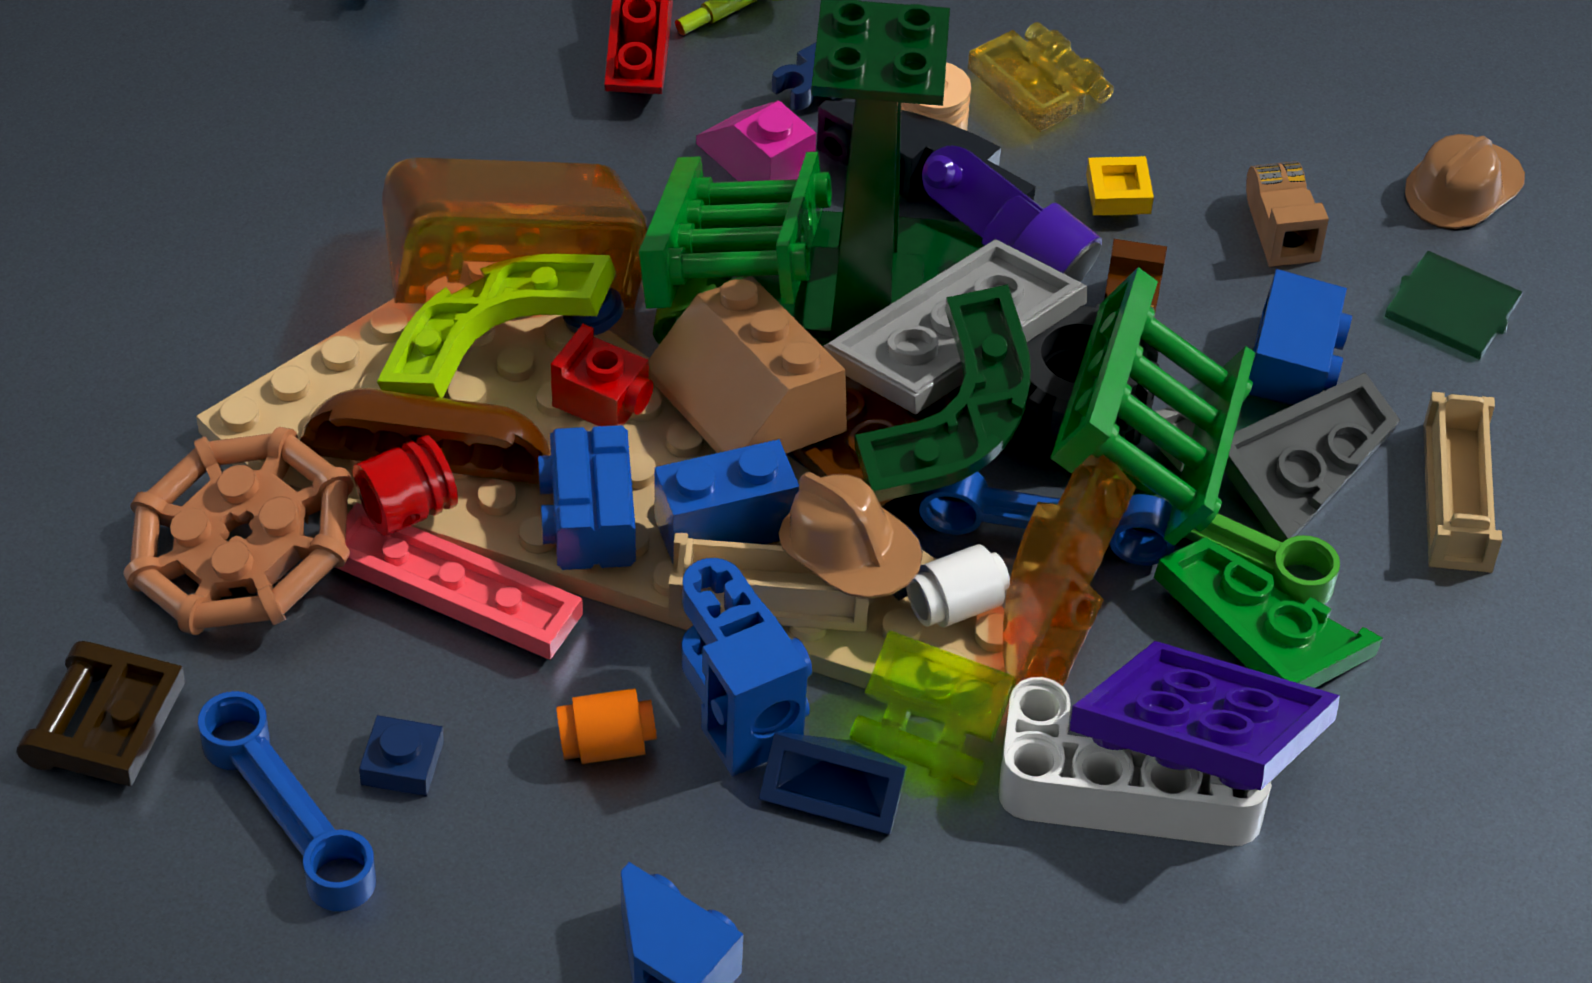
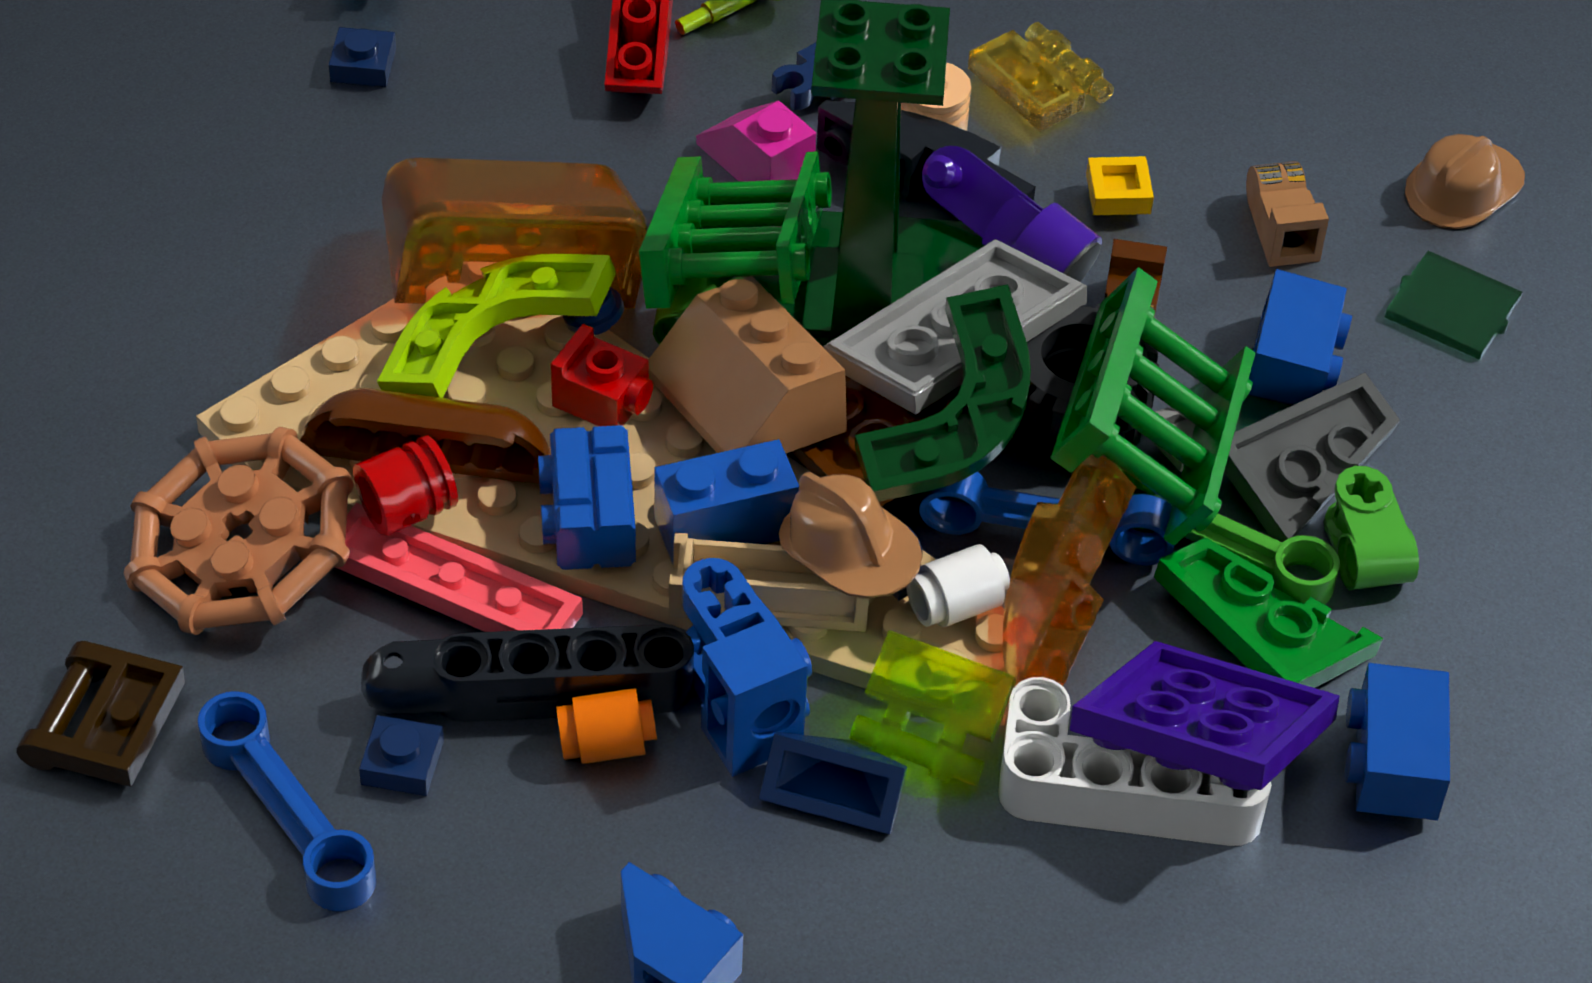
(362, 56): none -> dark blue plate
(530, 671): none -> black piece
(1370, 531): none -> bright green piece
(1401, 741): none -> blue brick
(1460, 483): tan container -> none

